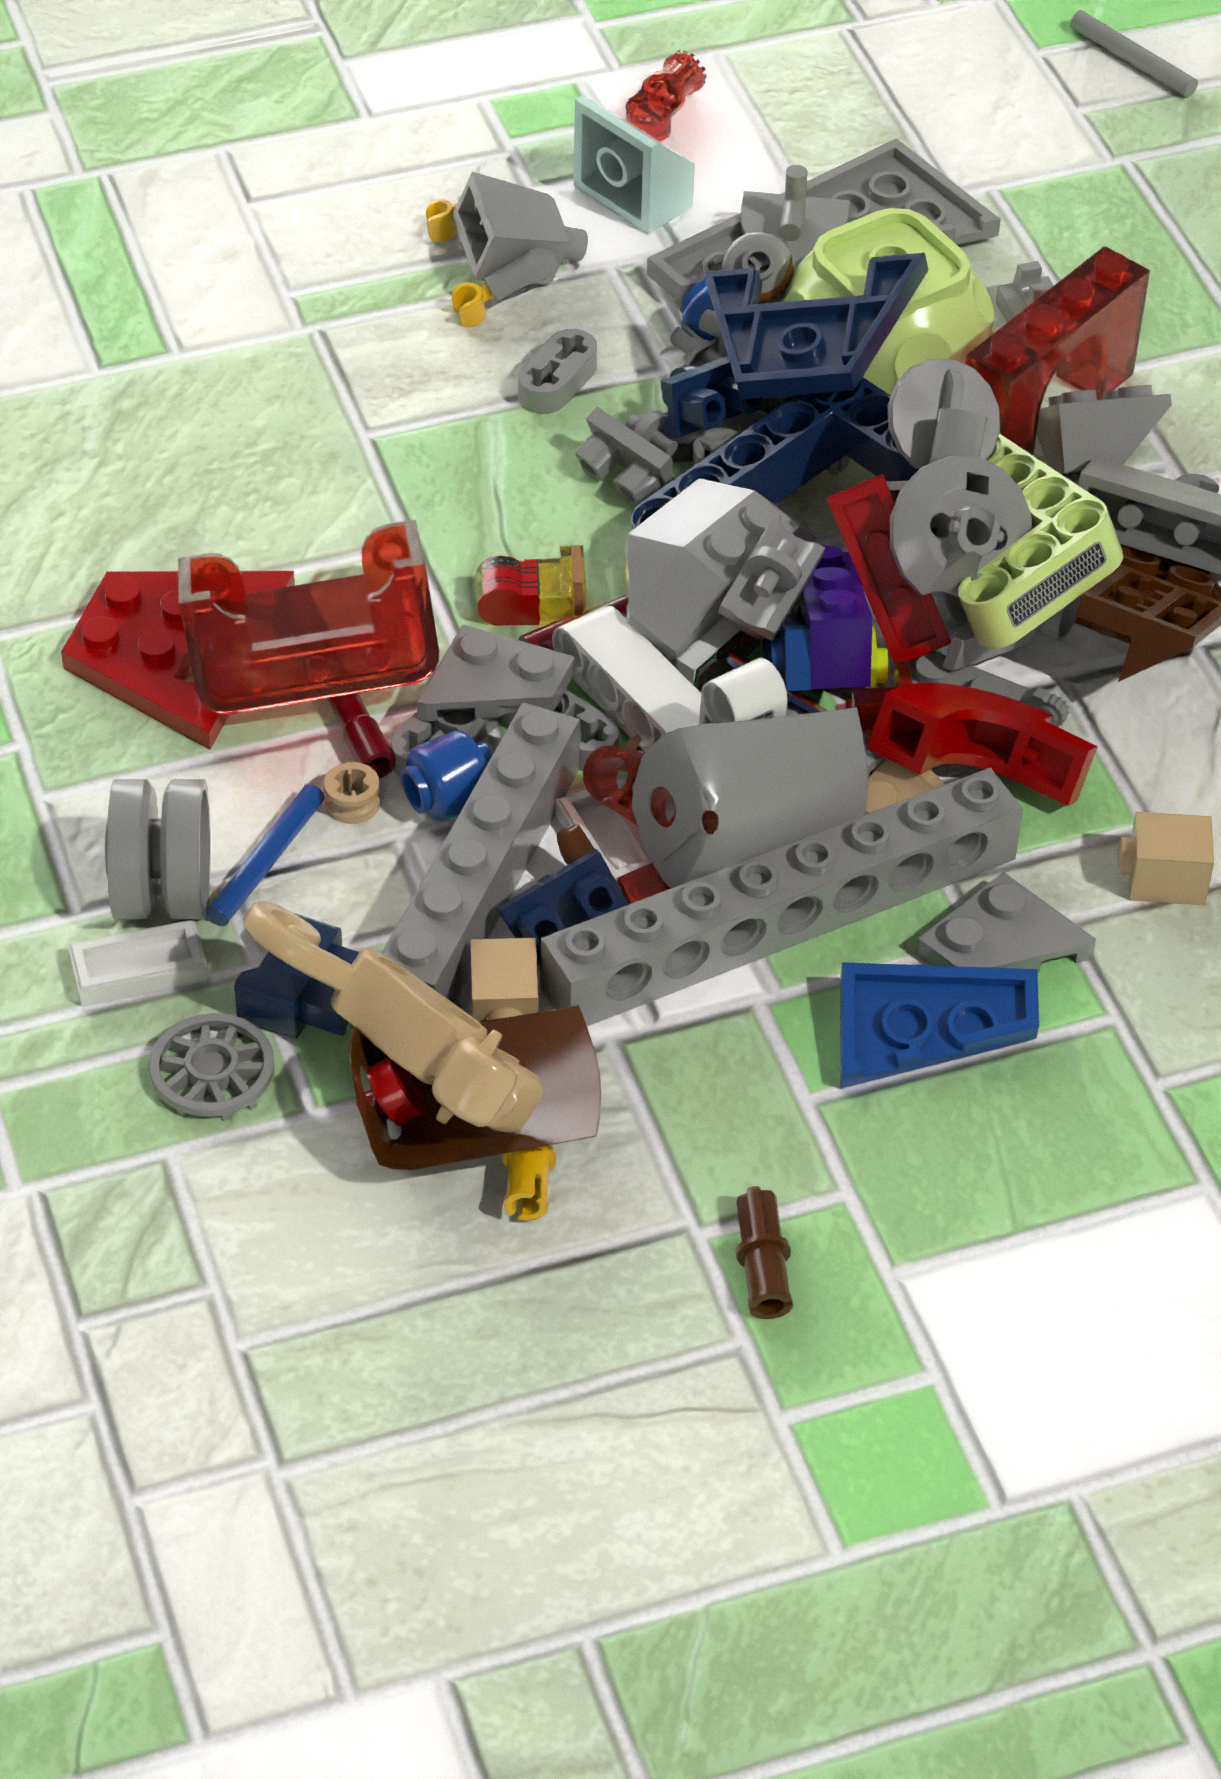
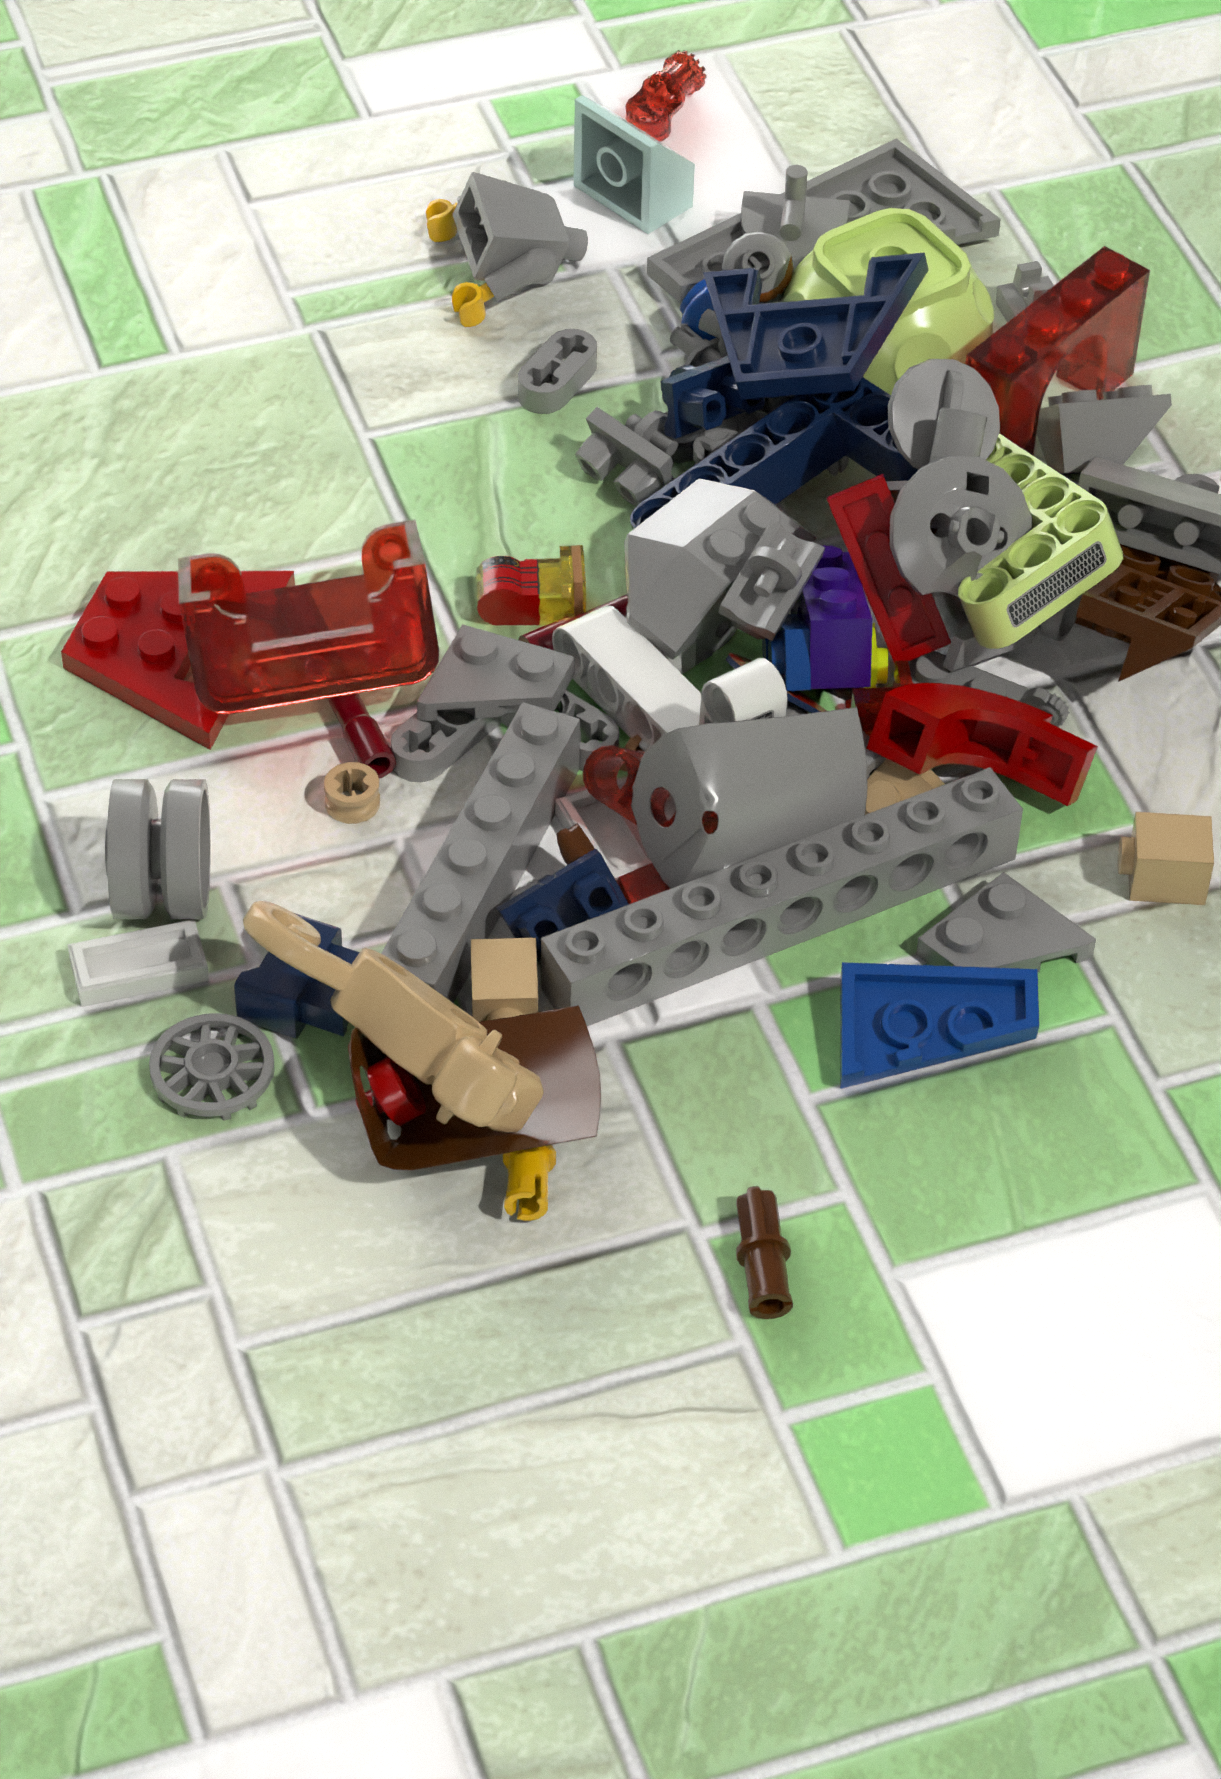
(265, 855): blue bar -> none
(443, 774): blue head -> none
(708, 654): tile -> none
(1134, 53): light grey bar -> none

